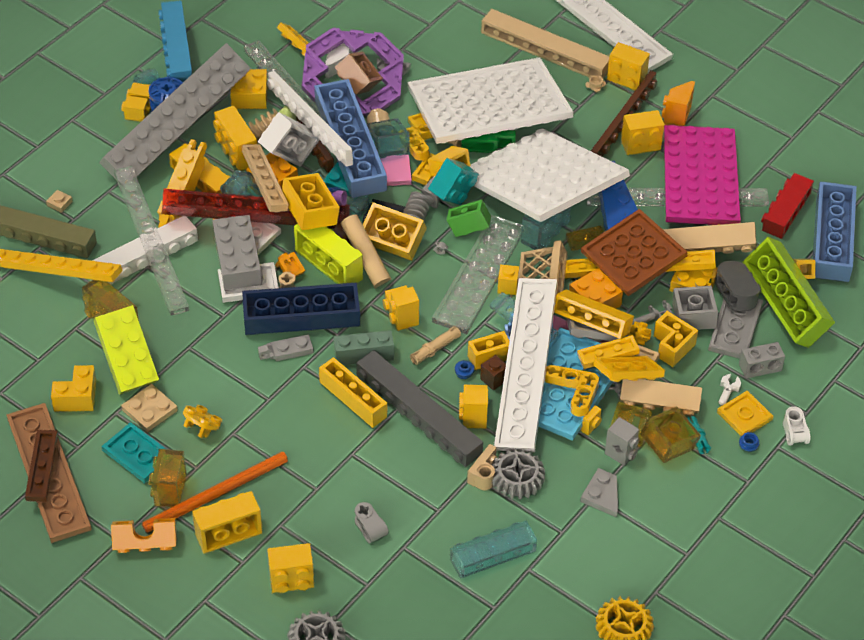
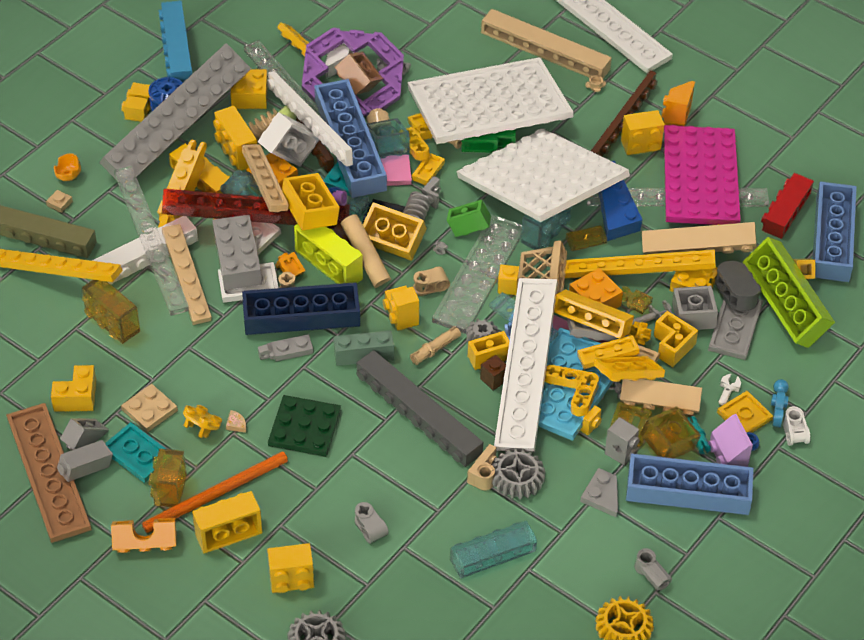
(41, 465): reddish brown plate -> none
(68, 167): none -> light orange hair
(82, 432): none -> light grey slope
(84, 460): none -> light grey brick
(126, 349): neon yellow brick -> none
(146, 77): clear light blue brick -> none
(186, 274): none -> tan plate
(236, 422): none -> tan tile
(304, 425): none -> dark green plate
(353, 392): yellow brick -> none
(432, 280): none -> tan piece
(453, 152): yellow brick -> none
(453, 181): teal brick -> none
(464, 373): blue plate -> none
(474, 406): yellow brick -> none
(480, 329): none -> light grey gear
(627, 66): yellow brick -> none
(634, 252): dark orange plate -> none
(637, 301): none -> clear yellow plate
(652, 570): none -> light grey piece
(690, 484): none -> medium blue brick
(731, 443): none -> lavender slope
(761, 360): light grey brick -> none
(779, 401): none -> dark azure piece

